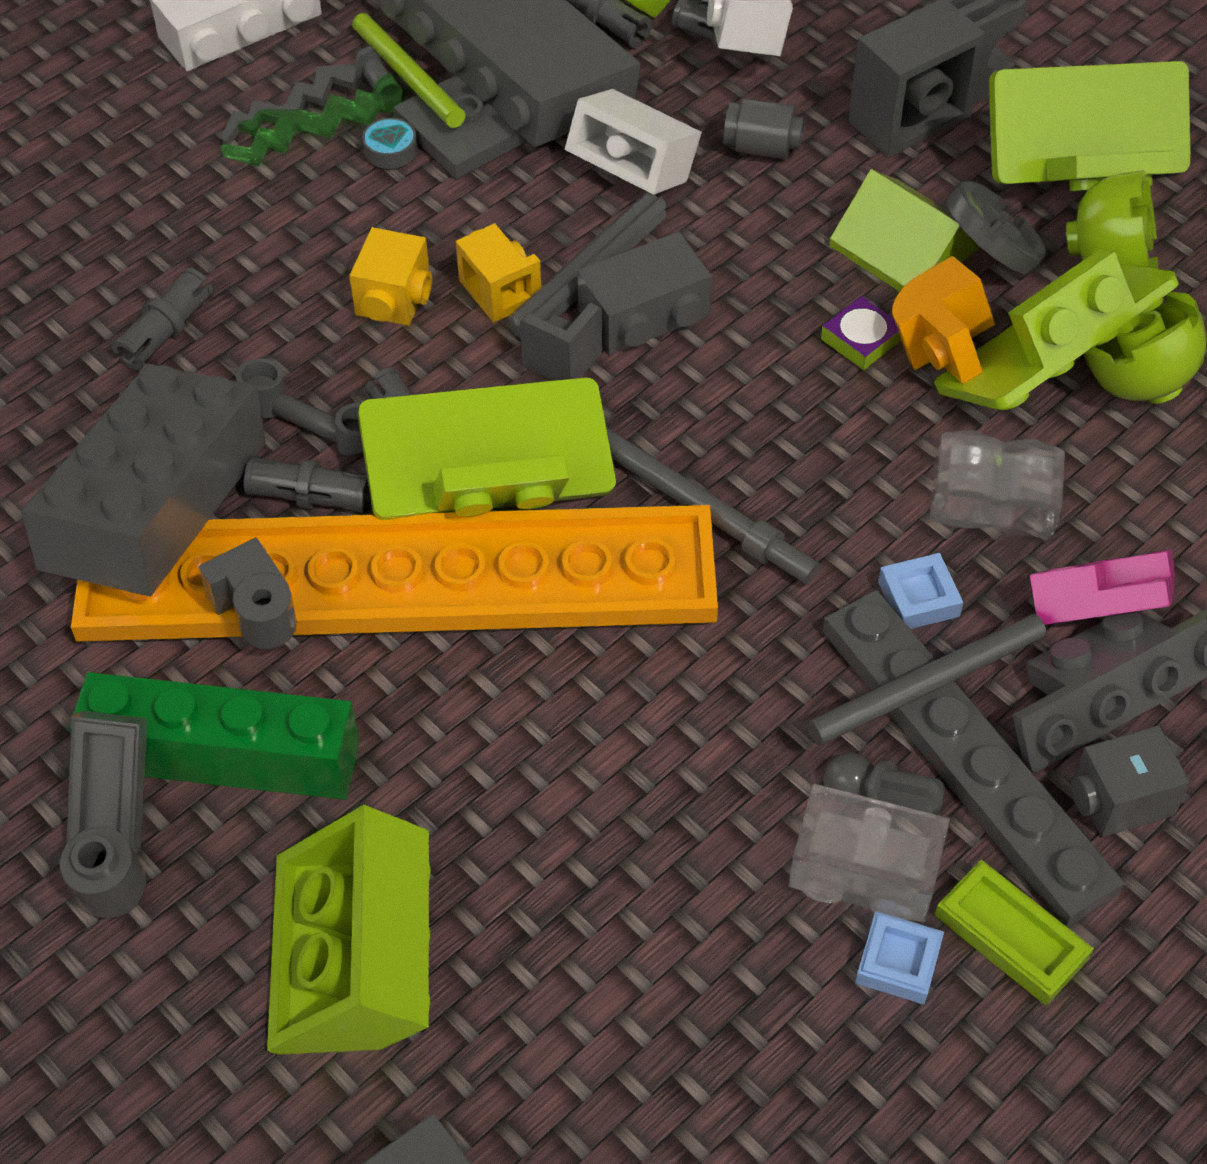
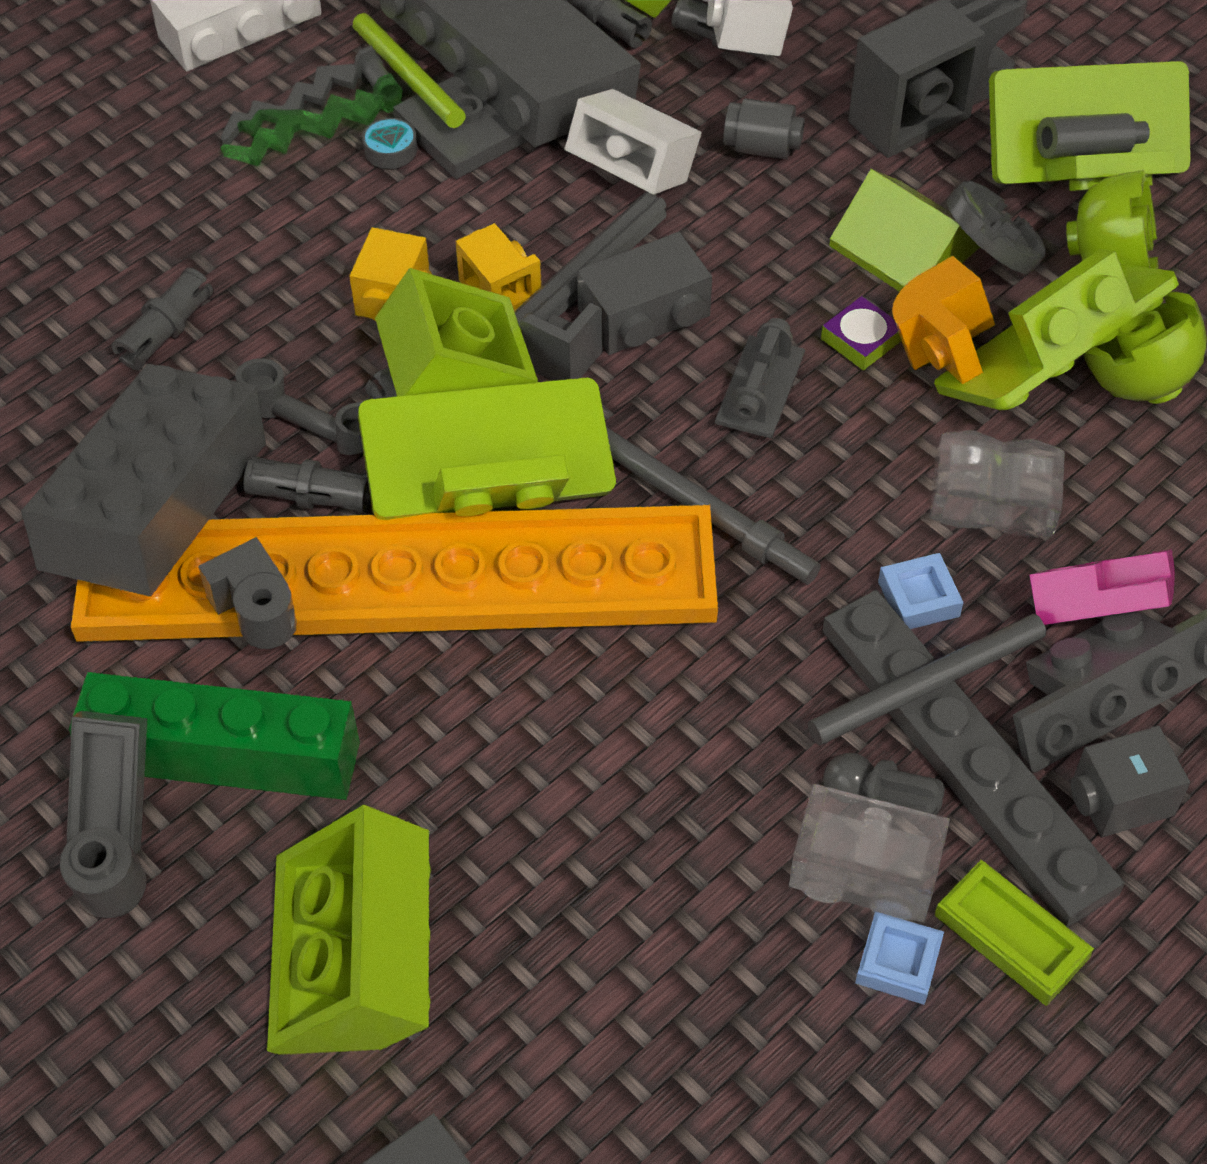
(450, 337): none -> lime brick
(762, 381): none -> dark grey hinge
(1090, 134): none -> dark grey cylinder

